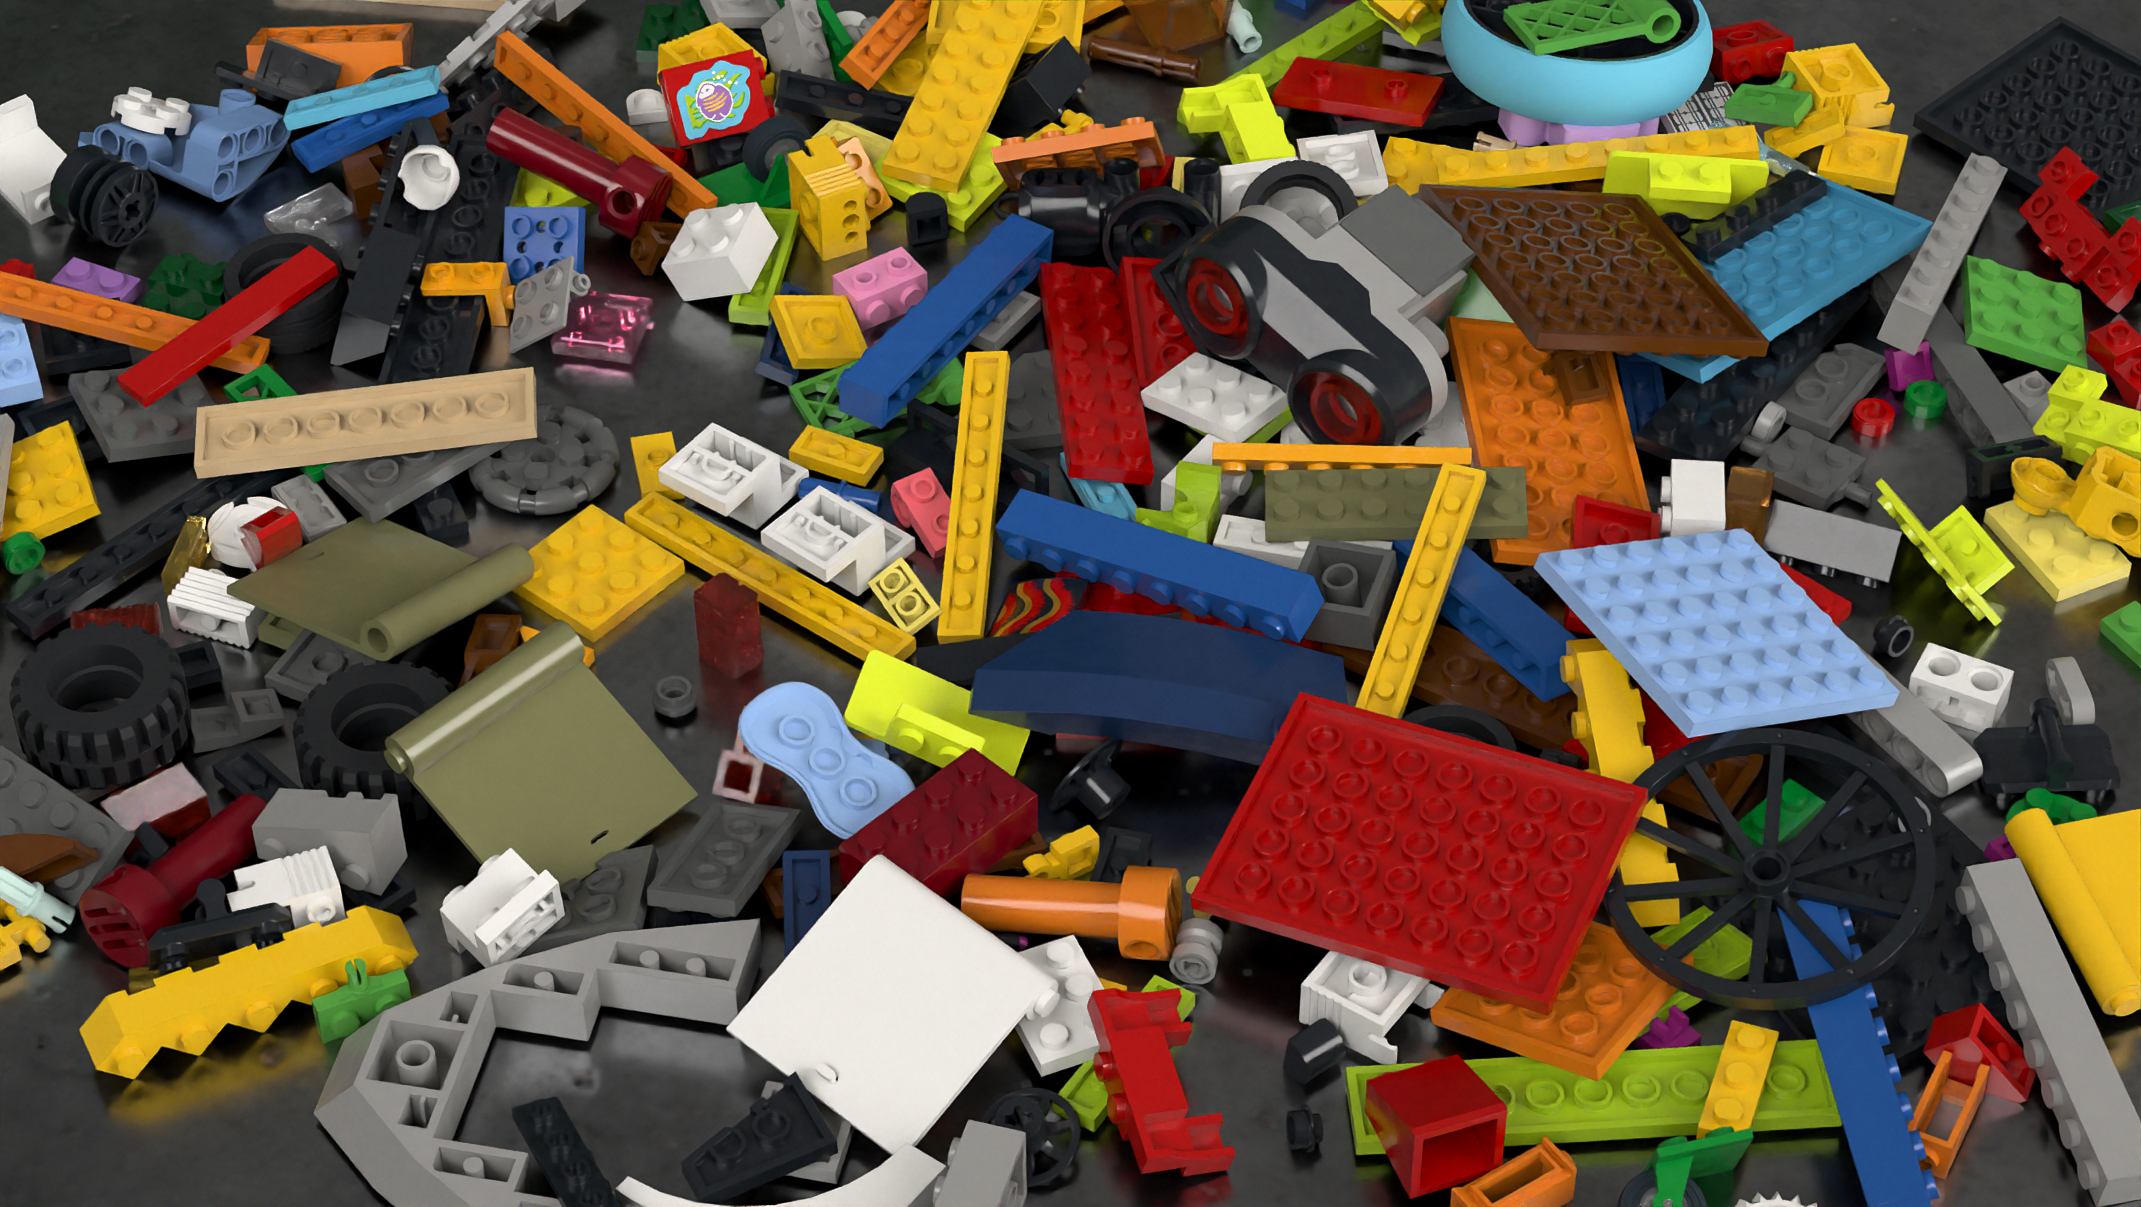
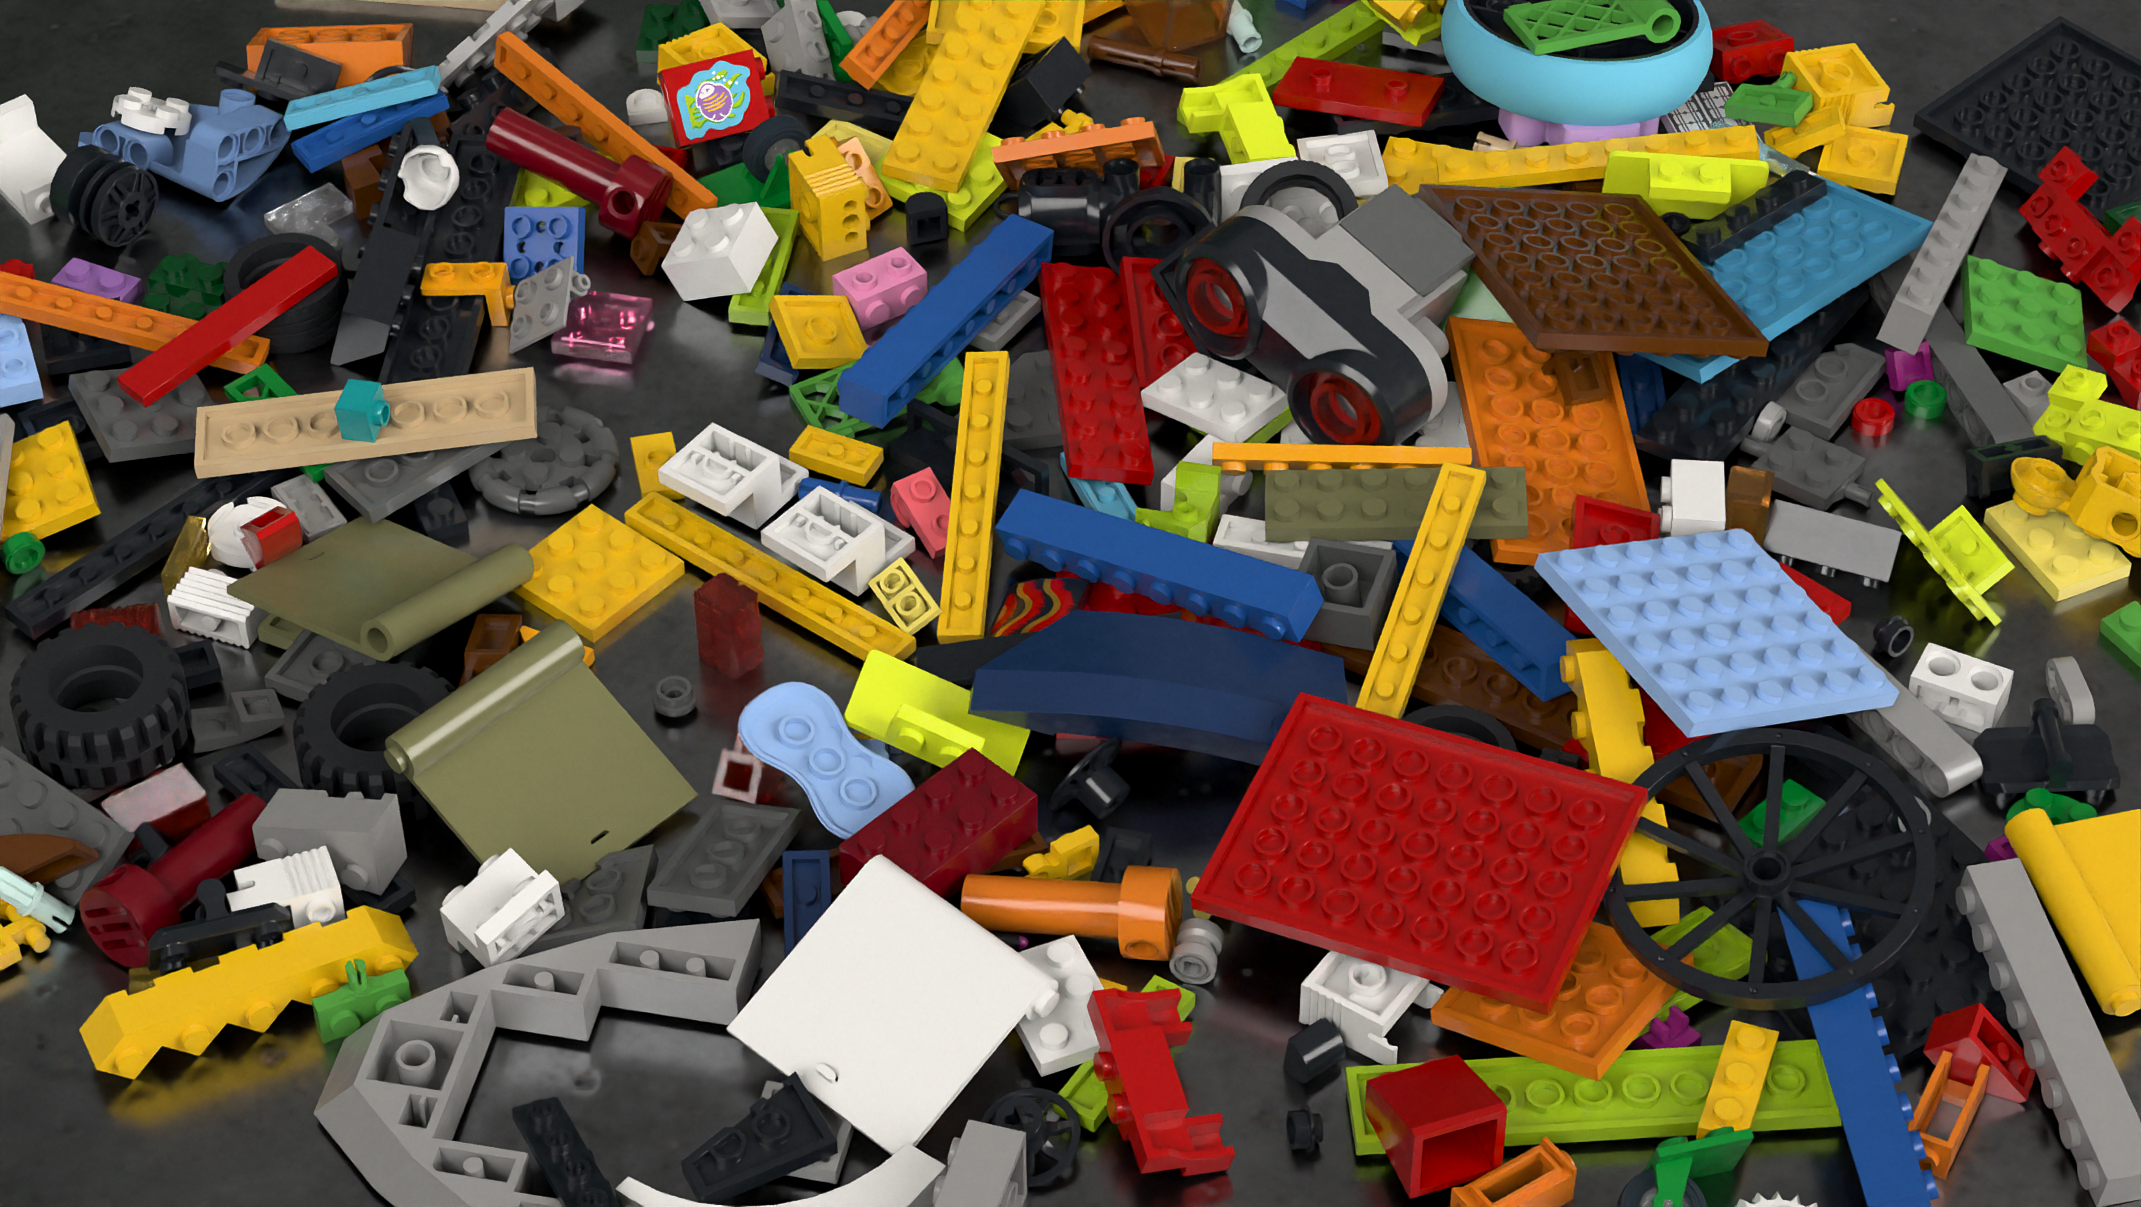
(362, 410): none -> teal plate

